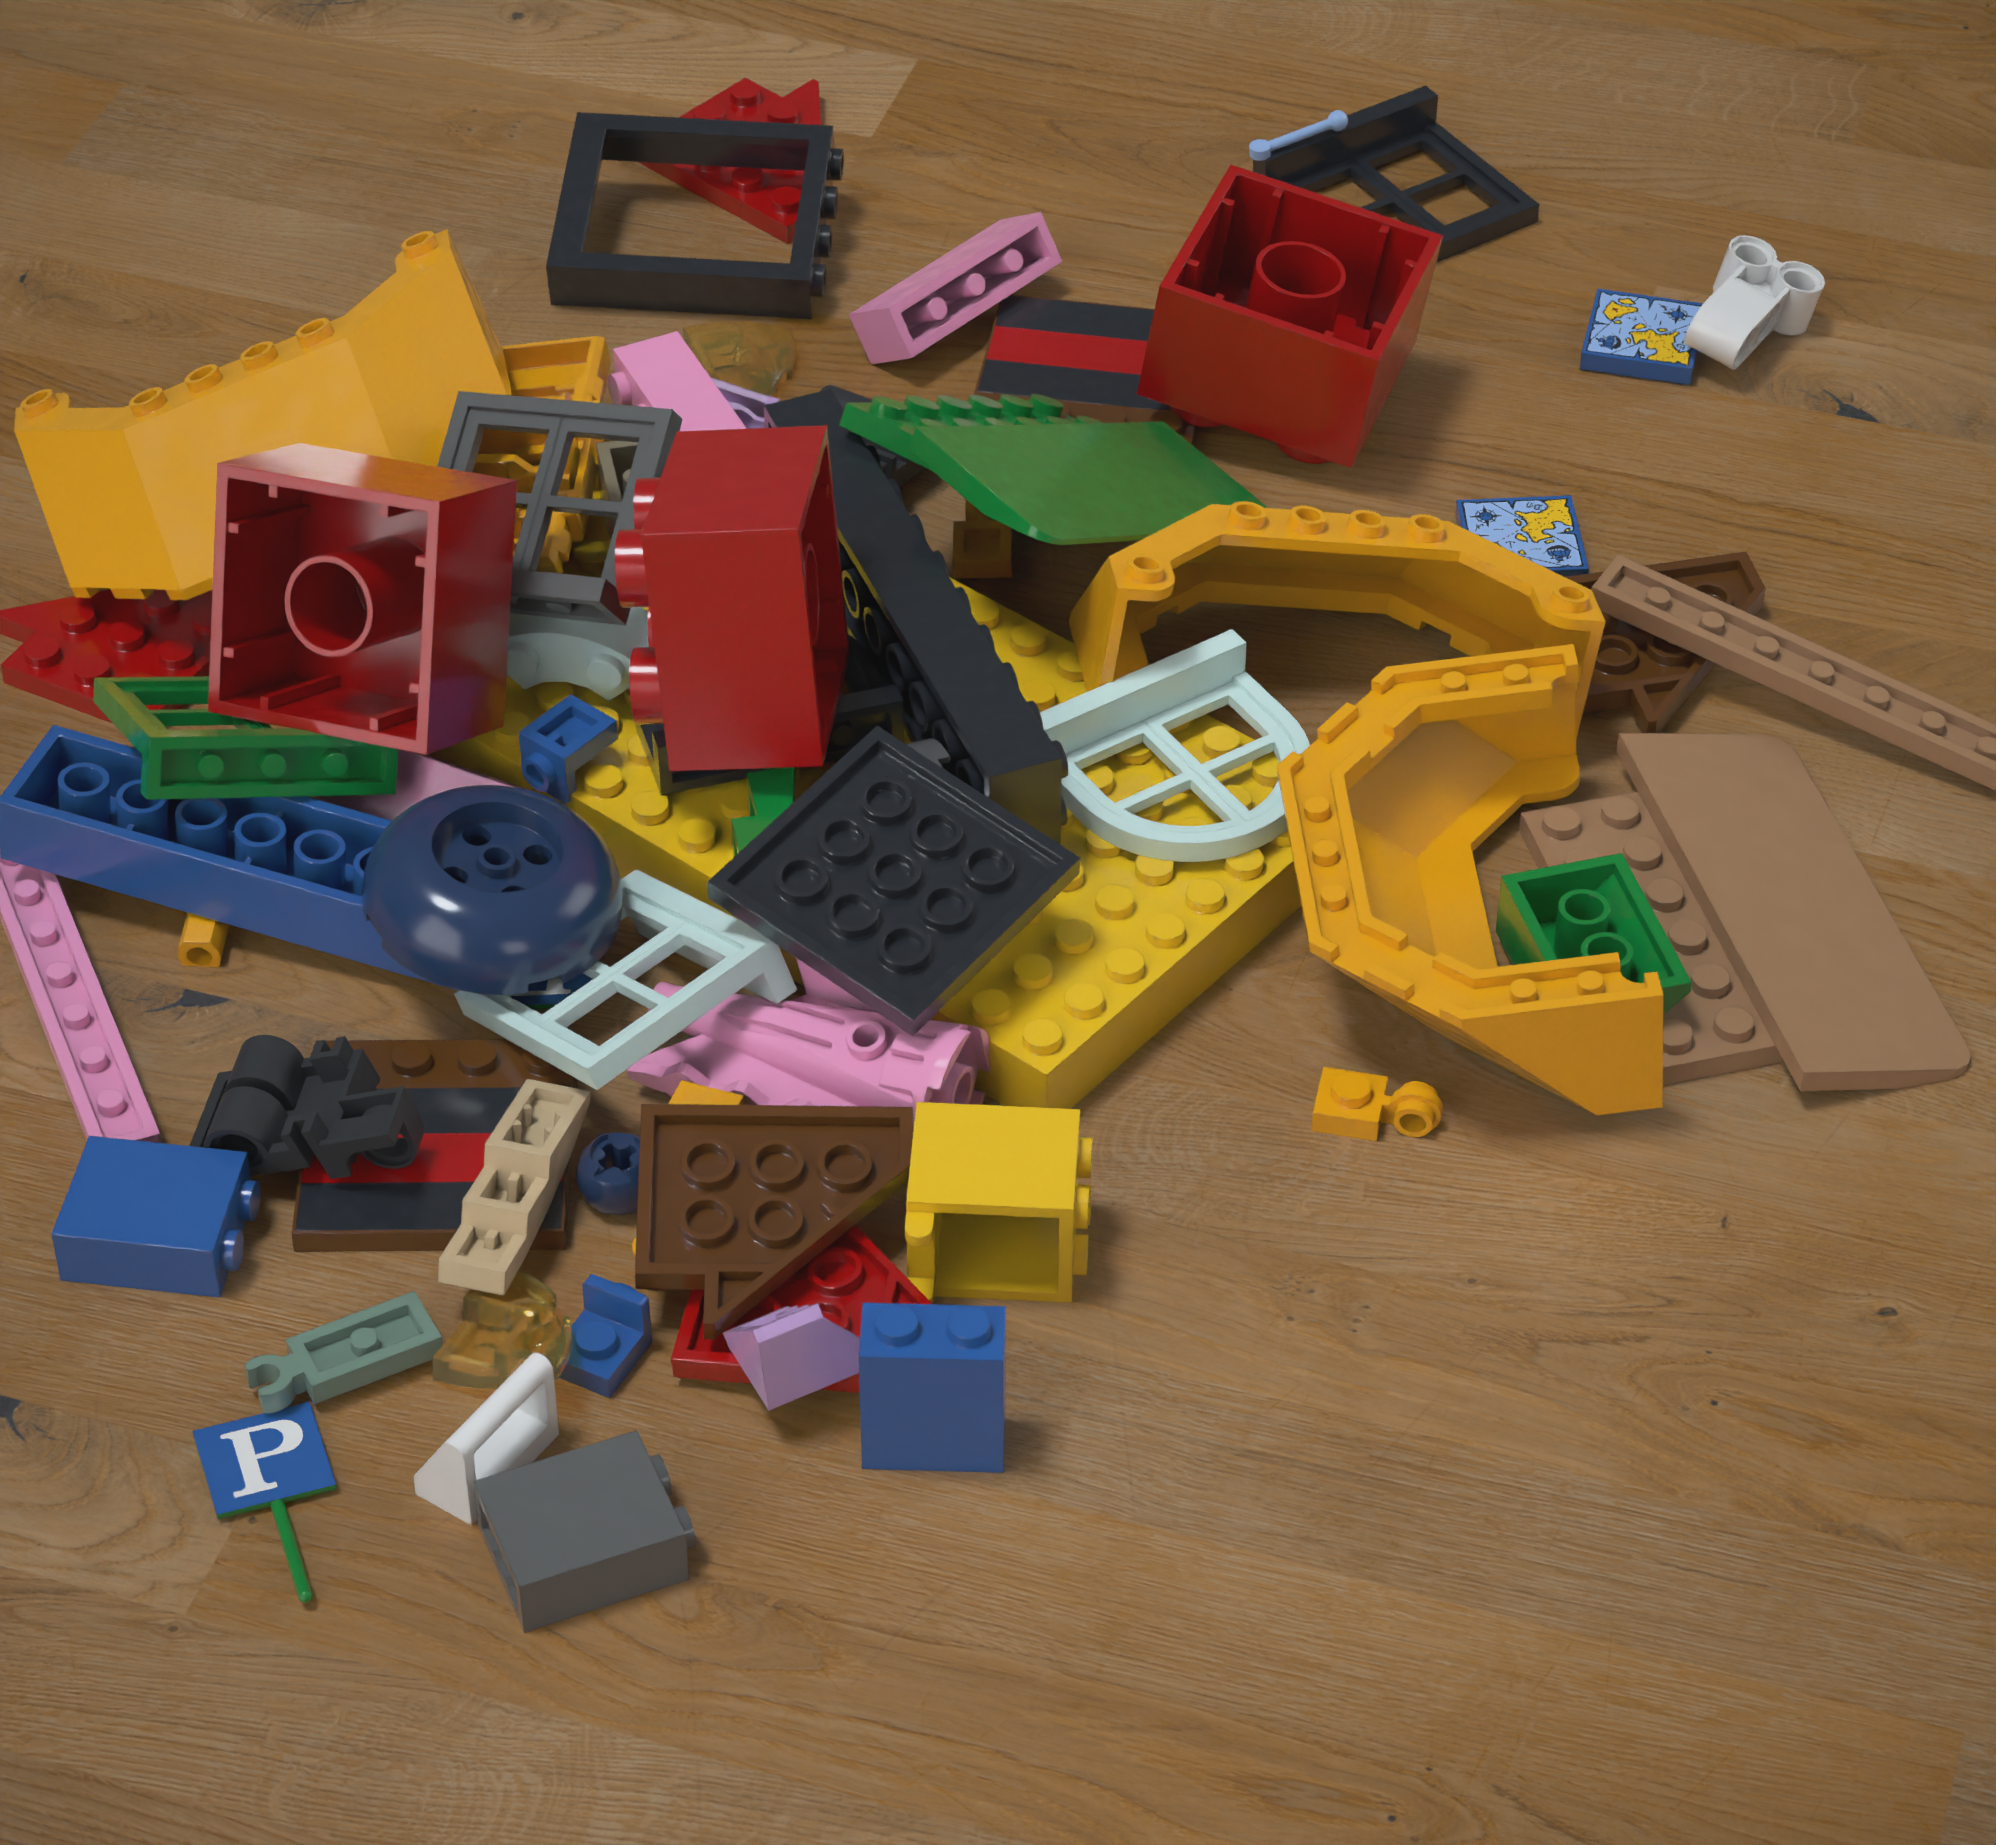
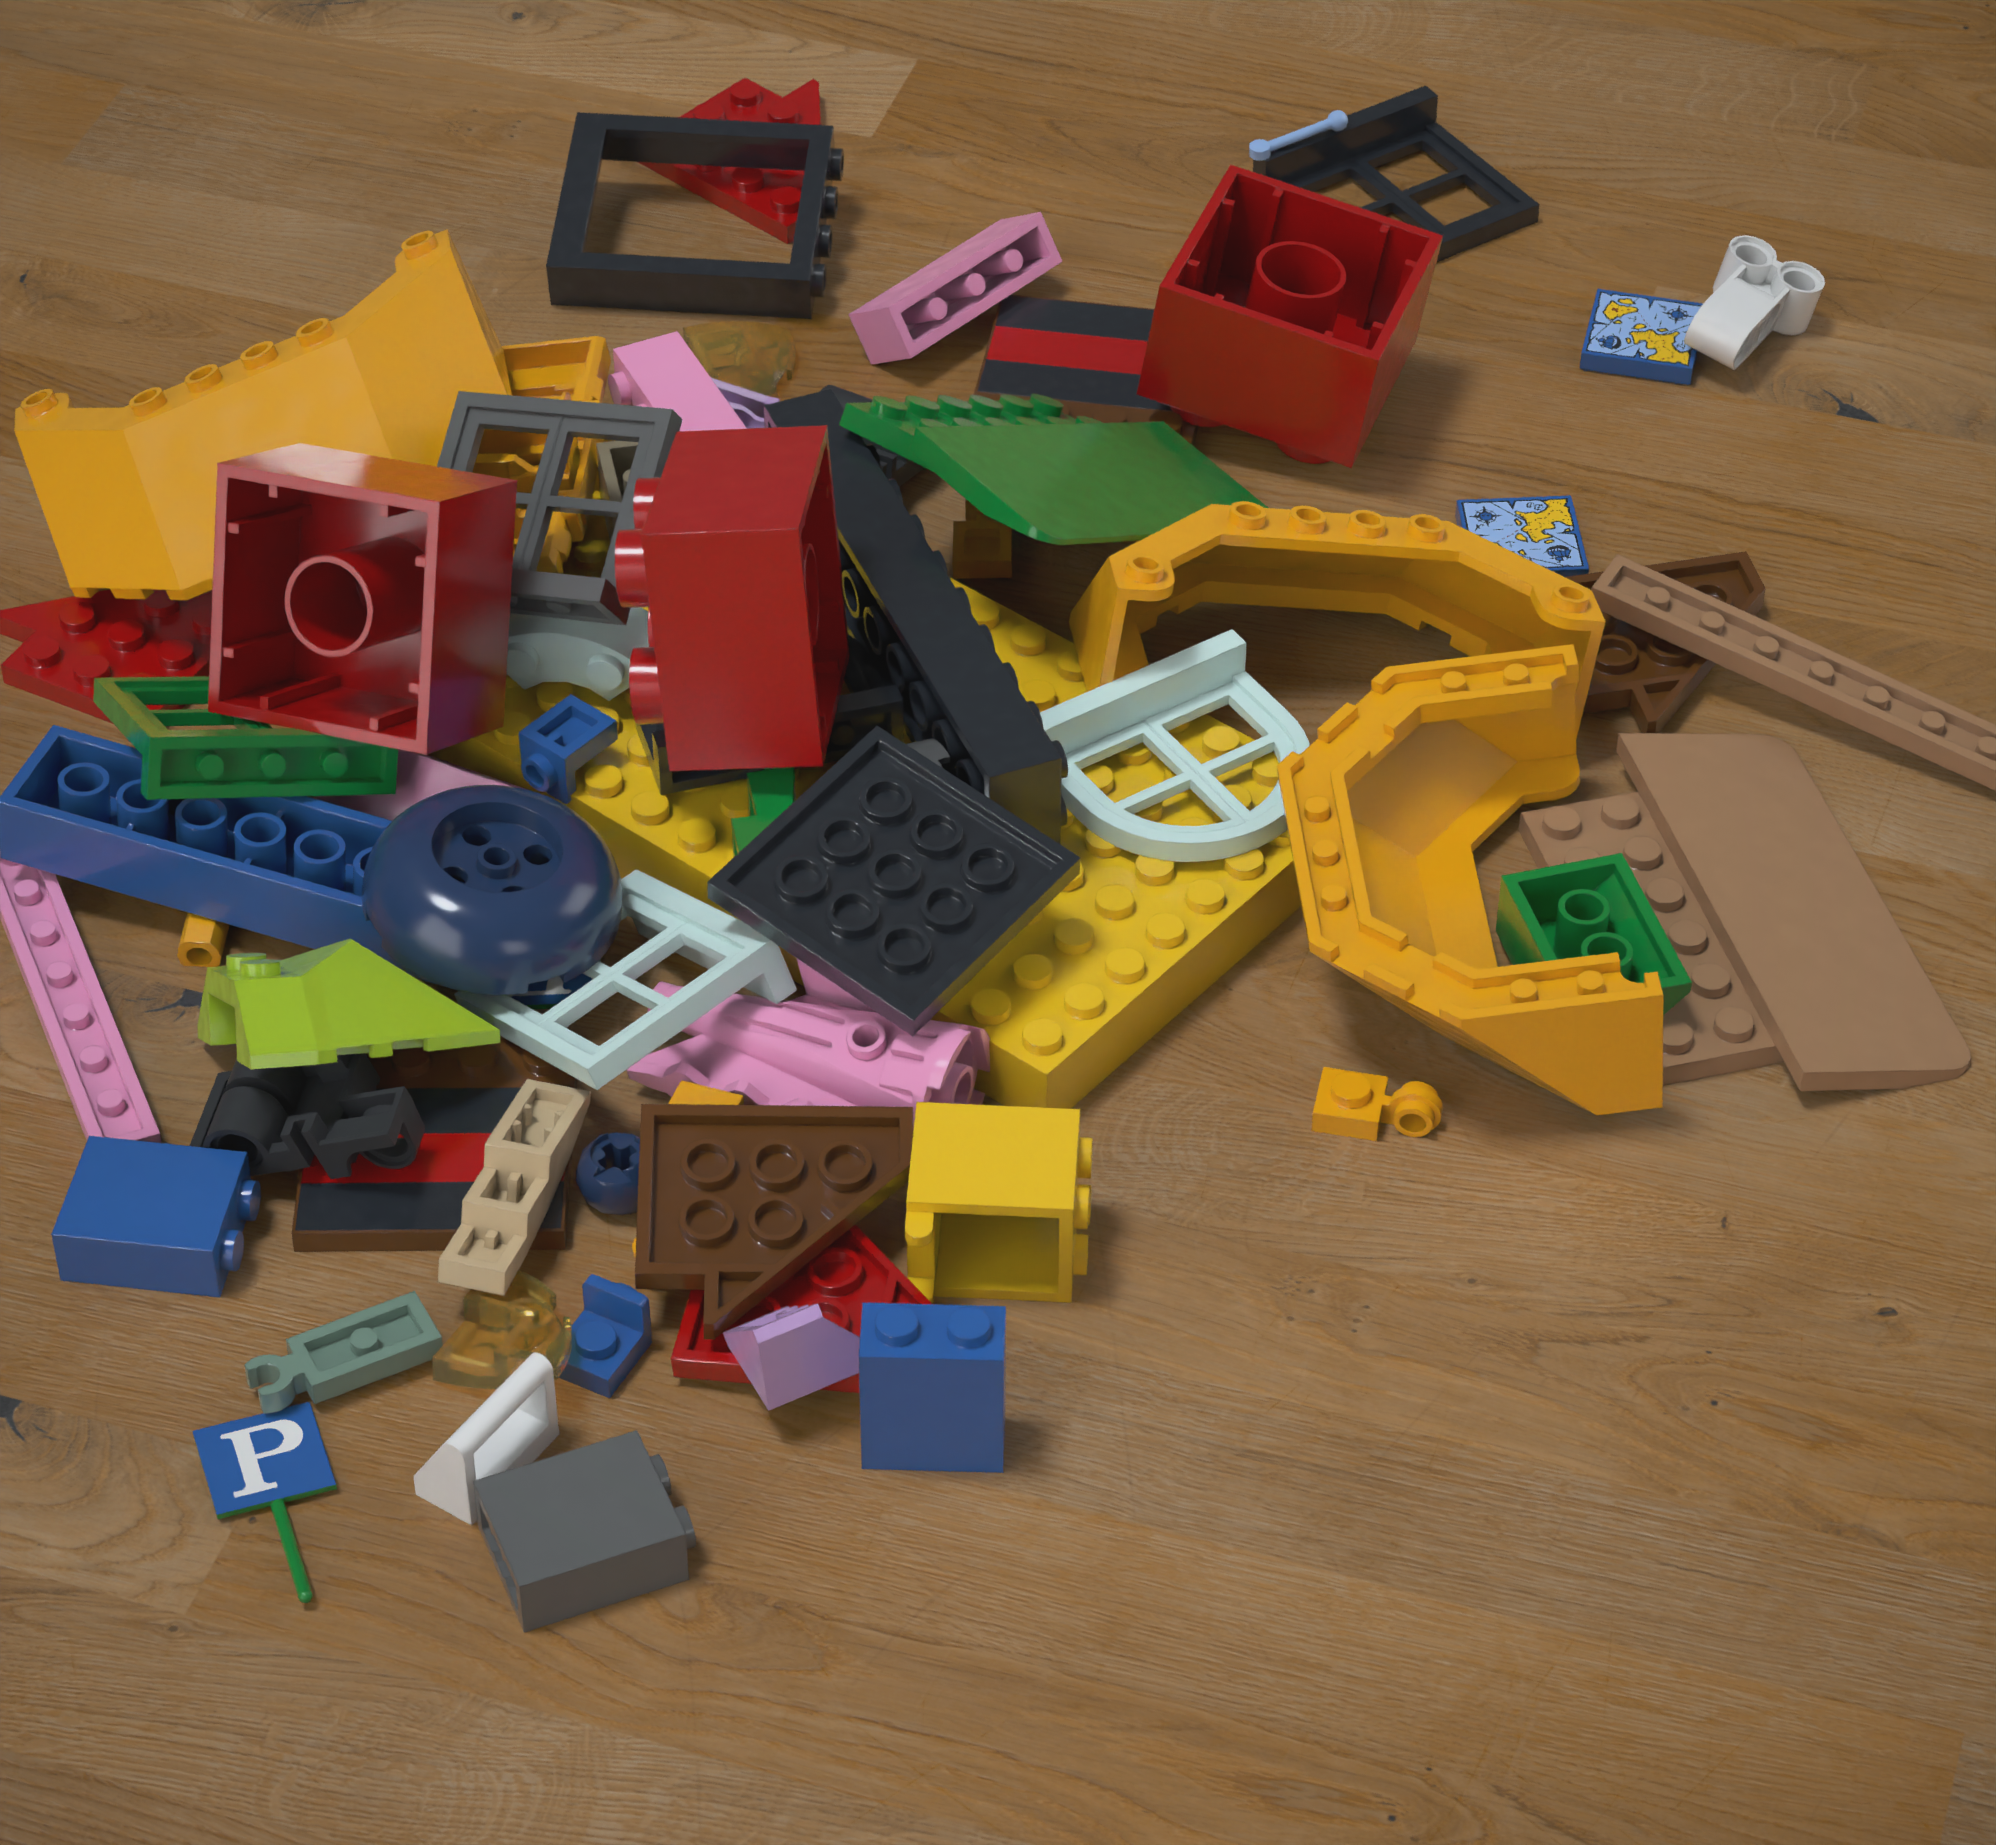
(328, 1006): none -> lime wedge

